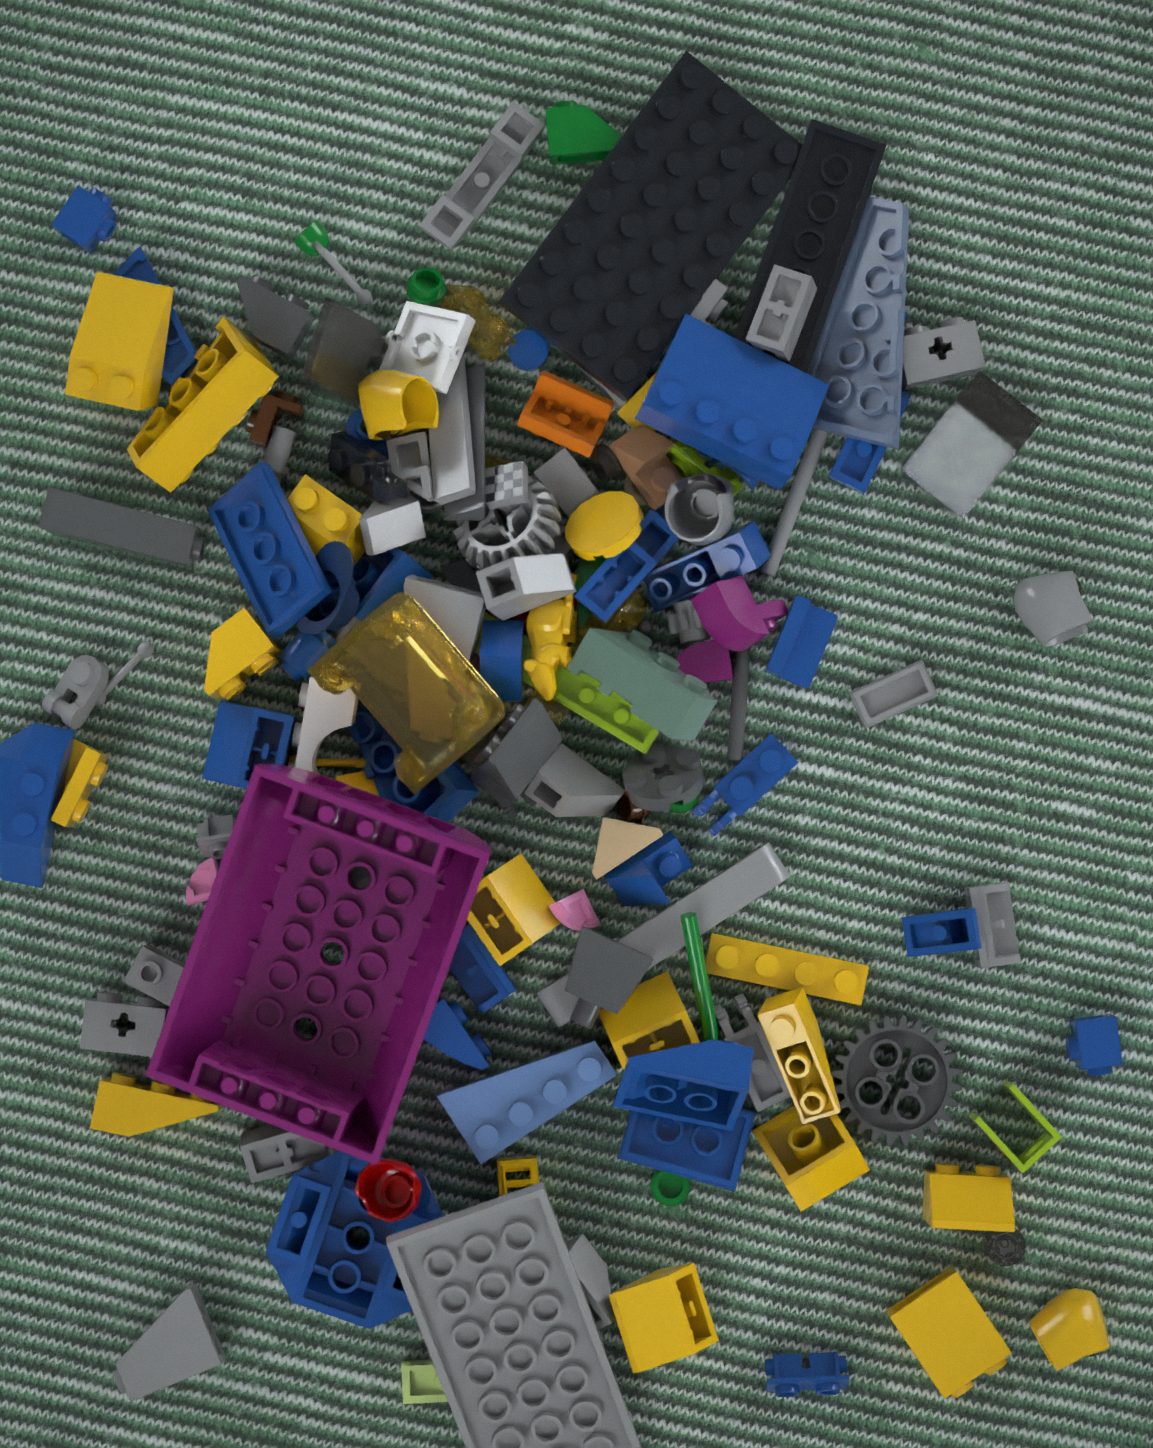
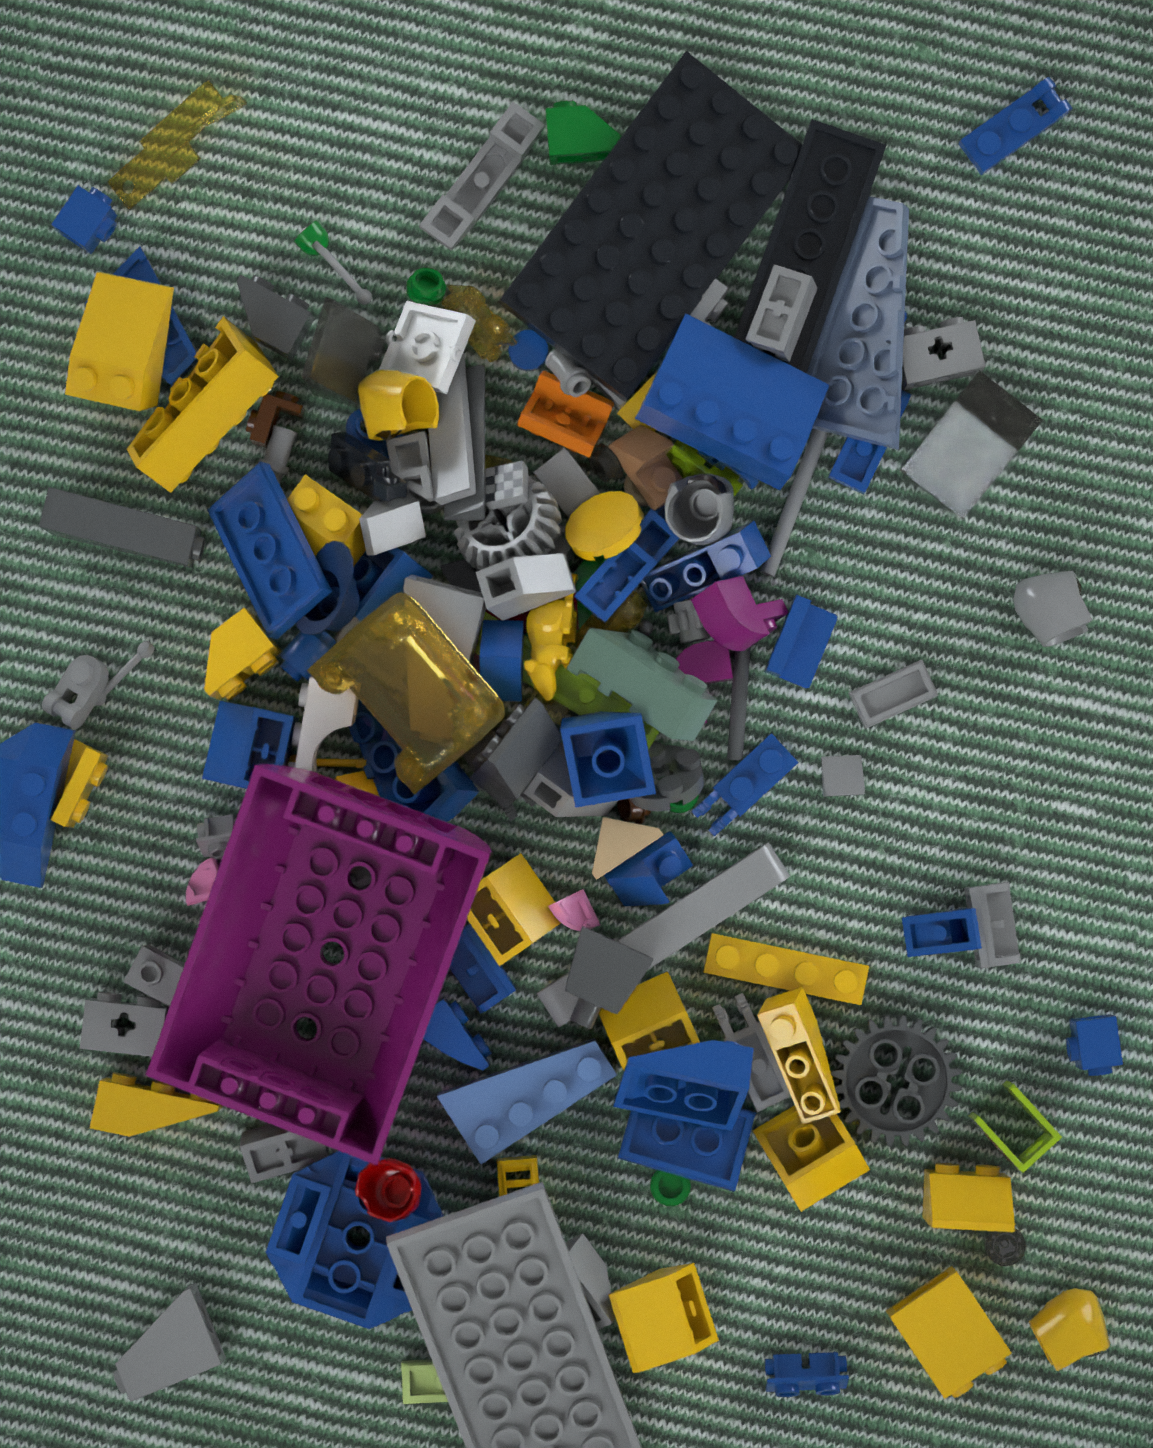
(167, 145): none -> clear yellow piece
(573, 379): none -> light grey pin
(607, 757): none -> blue slope
(699, 976): green bar -> none
(842, 775): none -> light grey slope
(1014, 126): none -> blue plate

